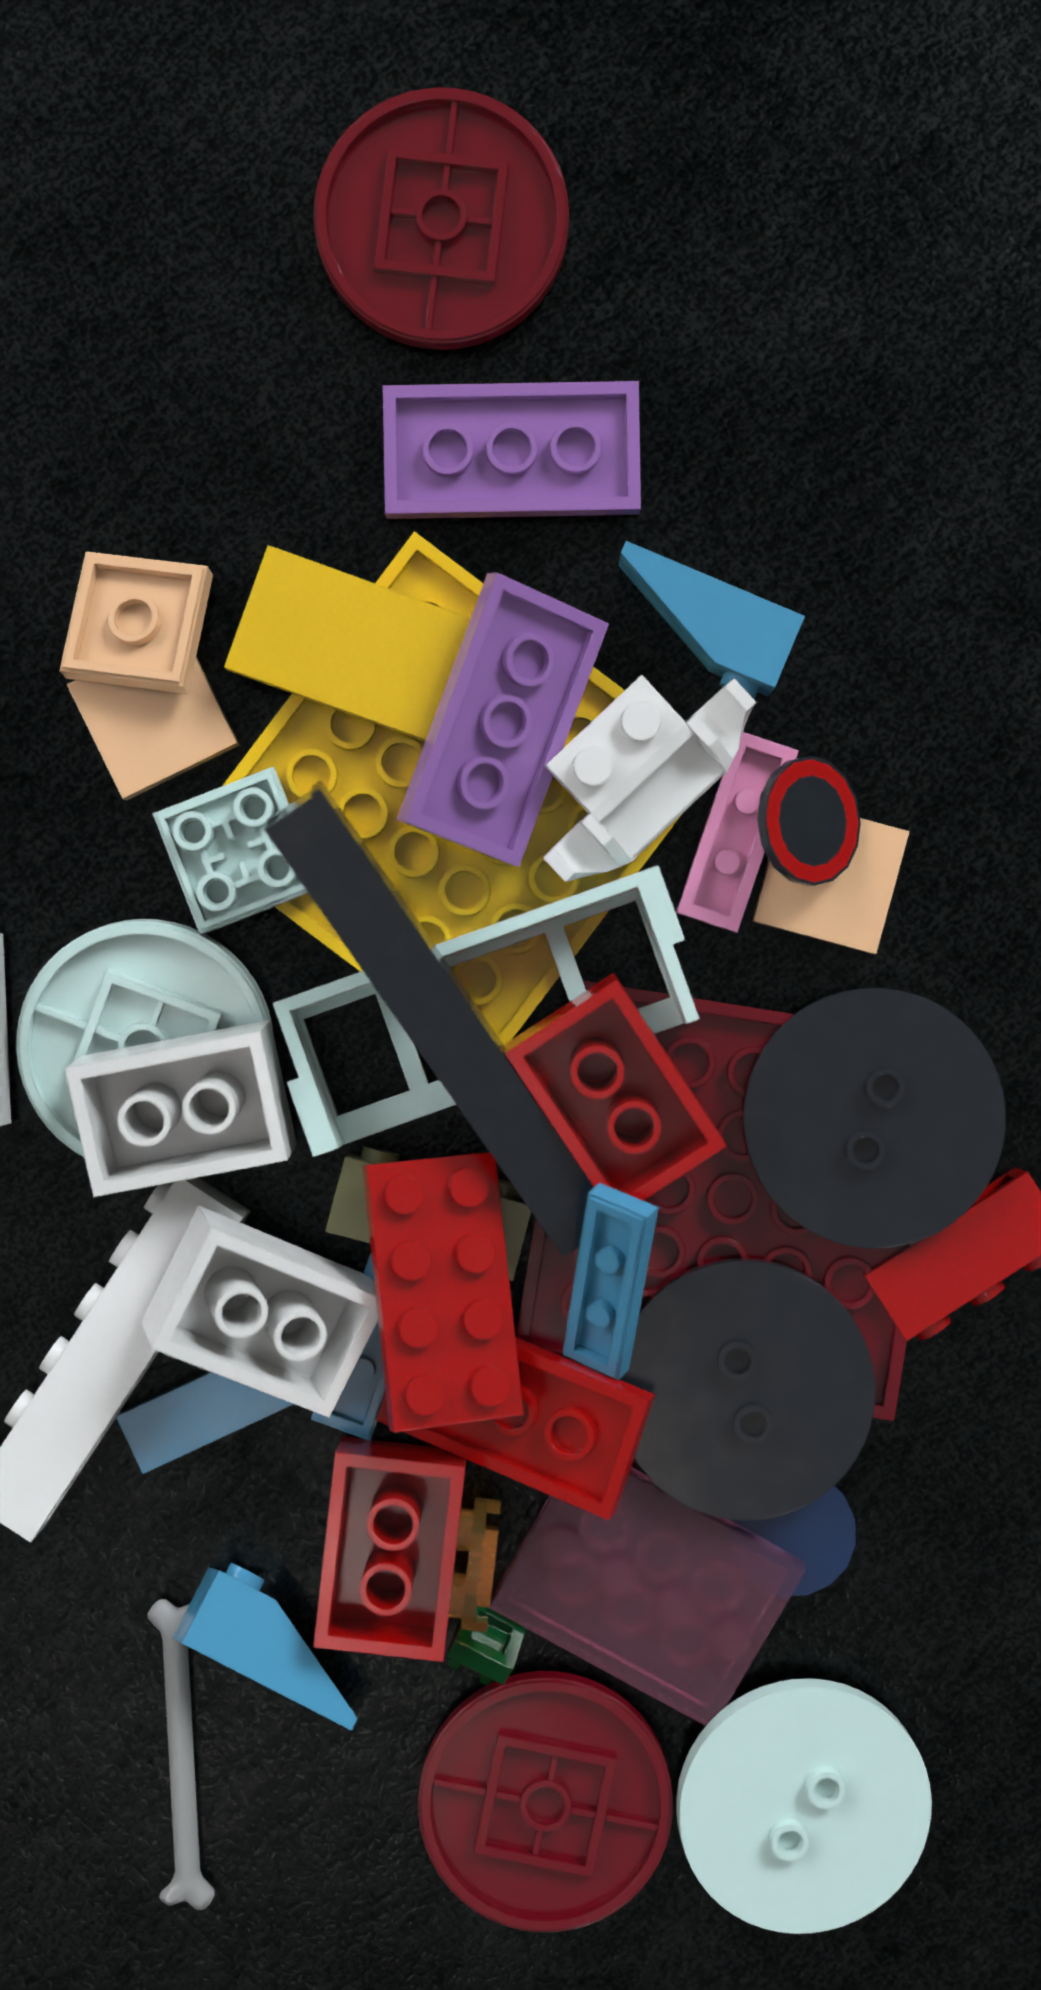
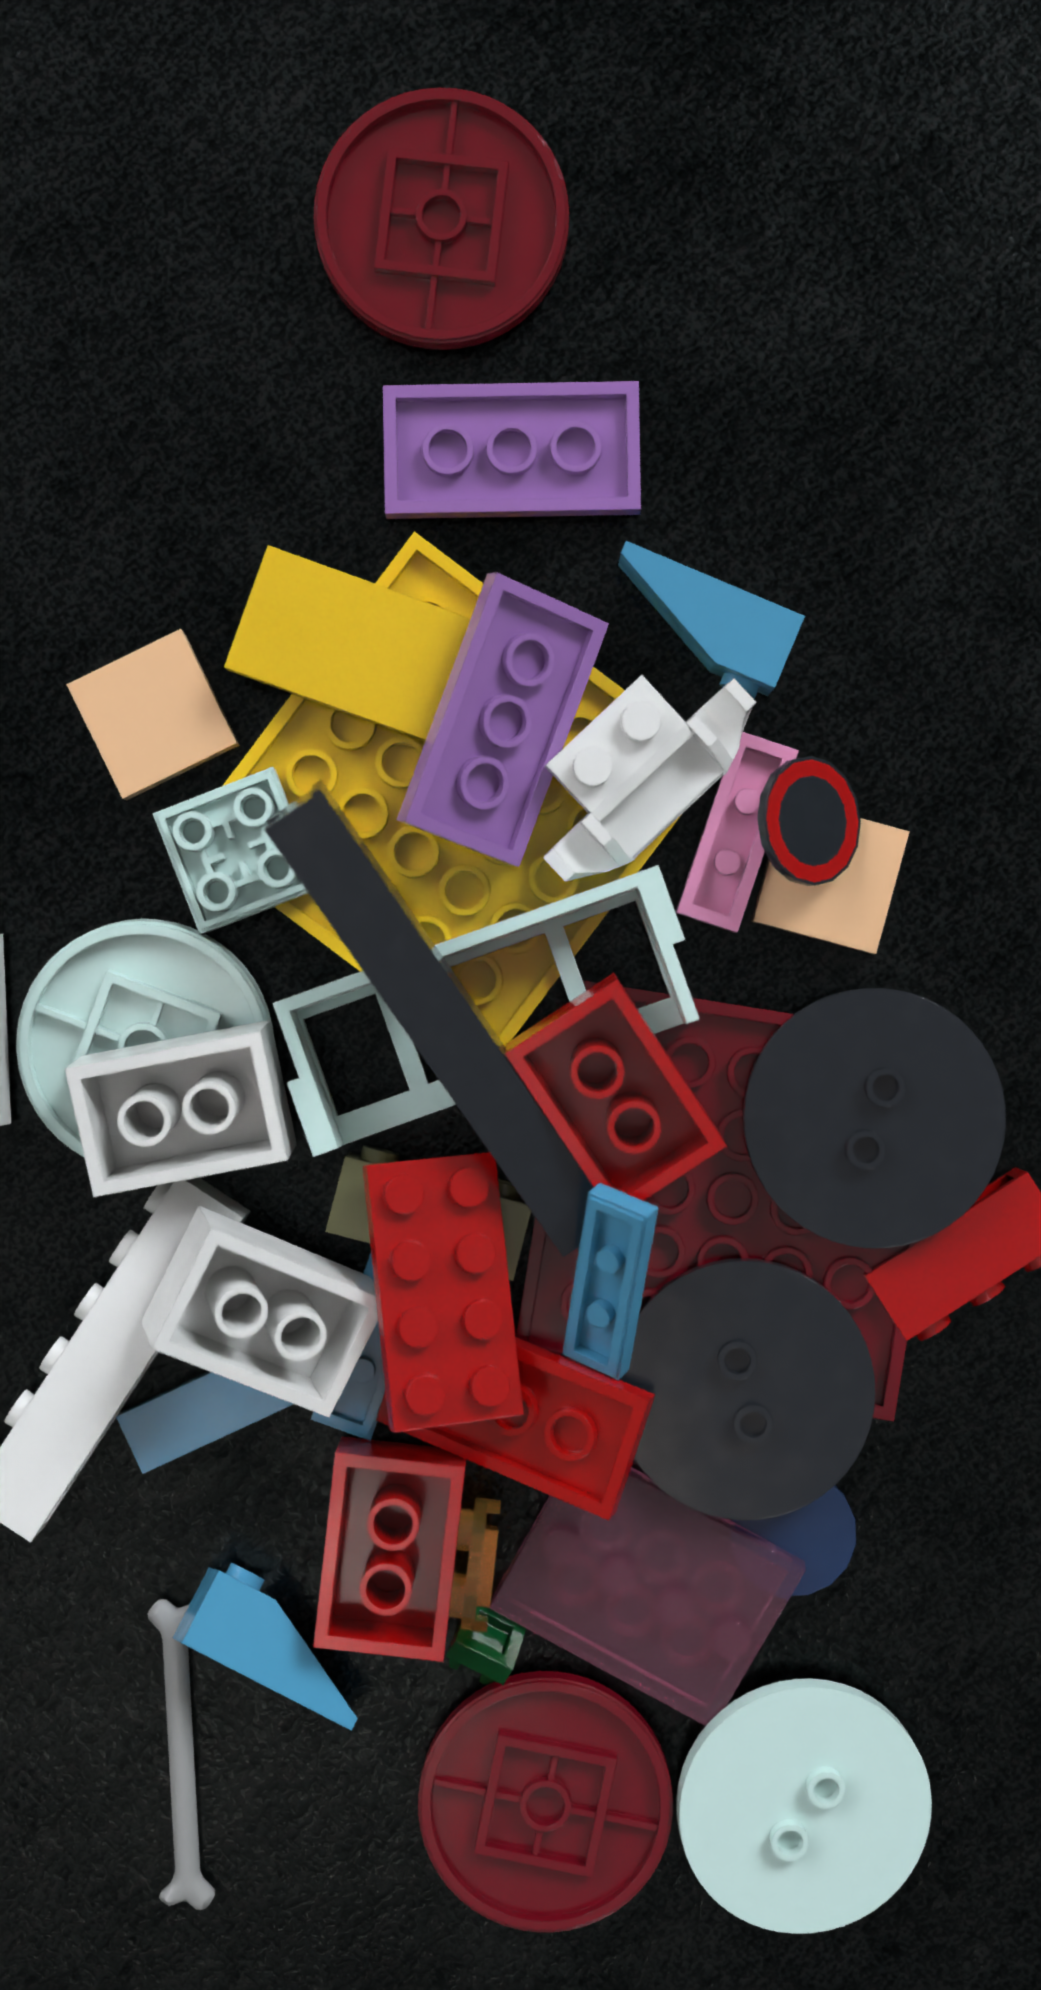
(136, 622): light nougat tile -> none

